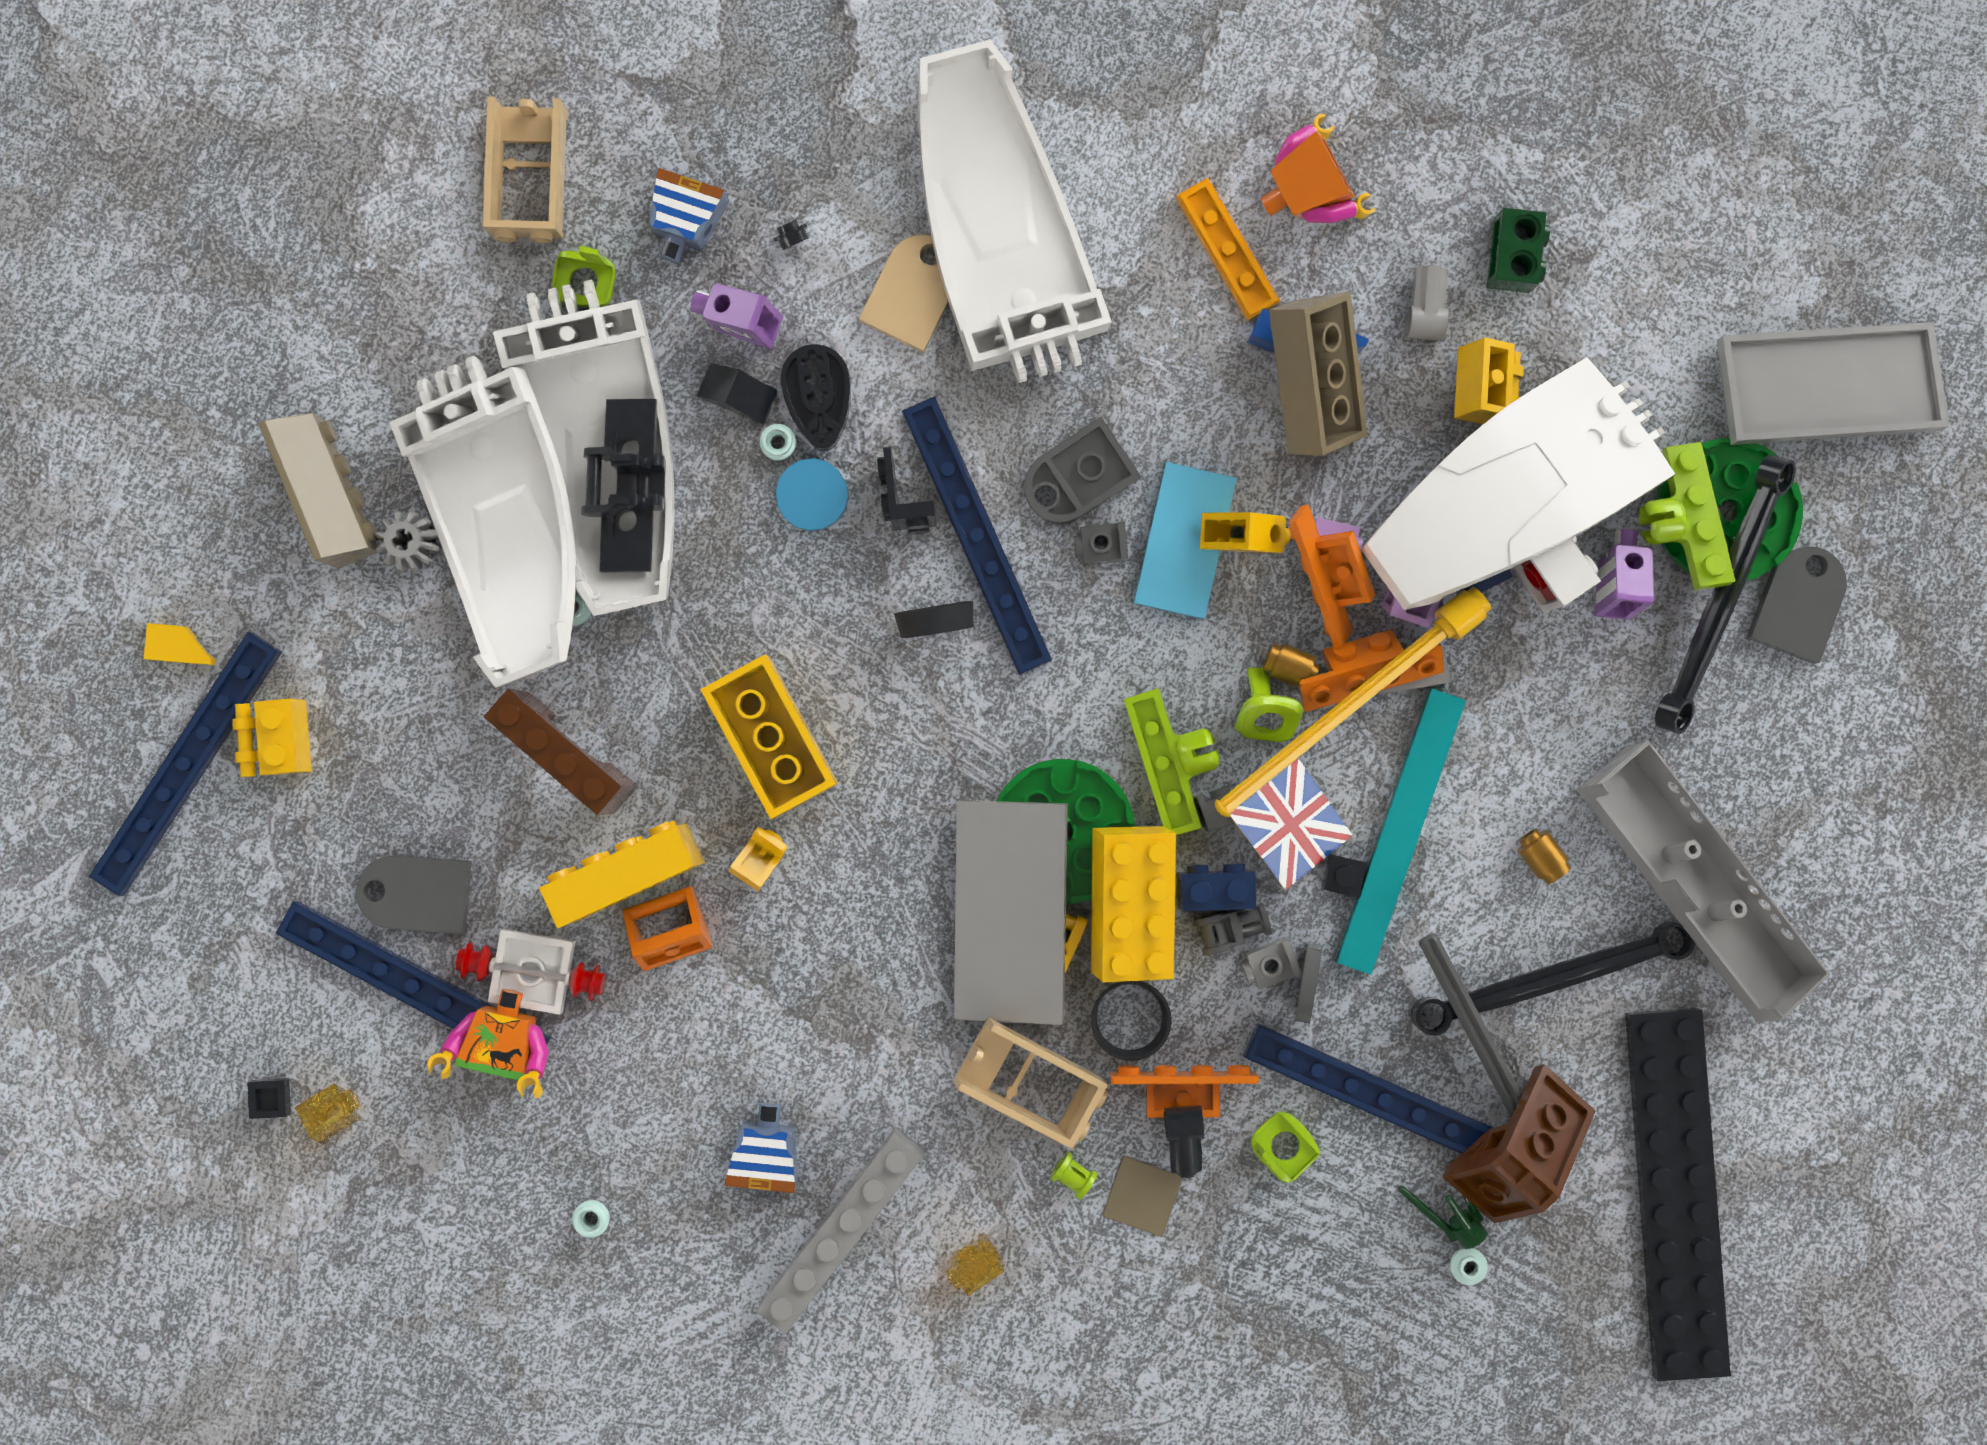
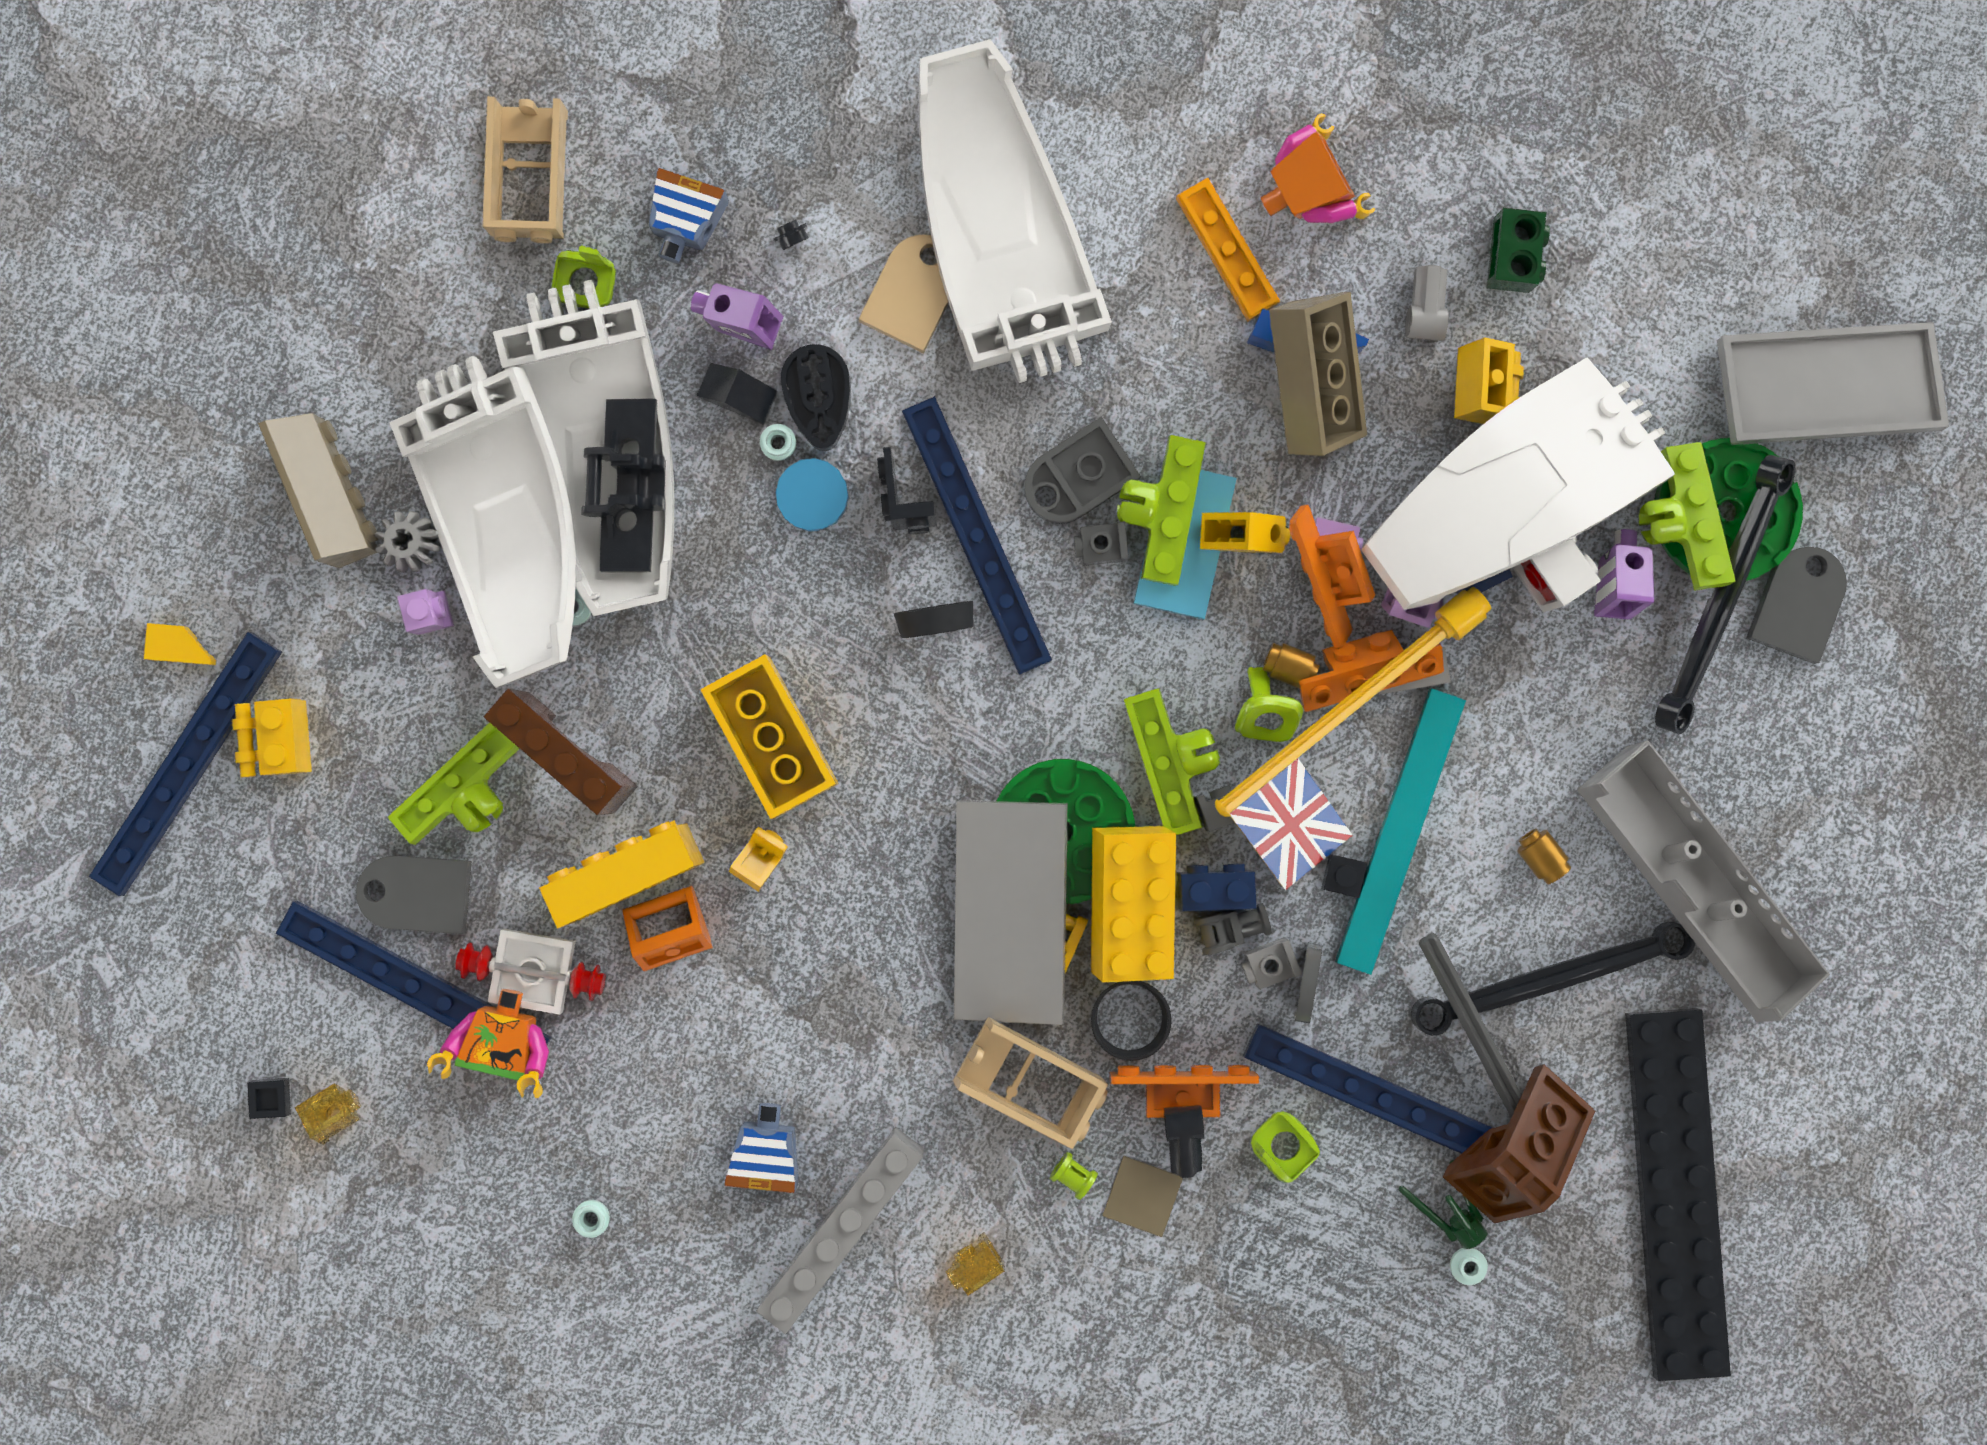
(425, 611): none -> lavender brick
(458, 789): none -> lime plate
(1165, 509): none -> lime plate

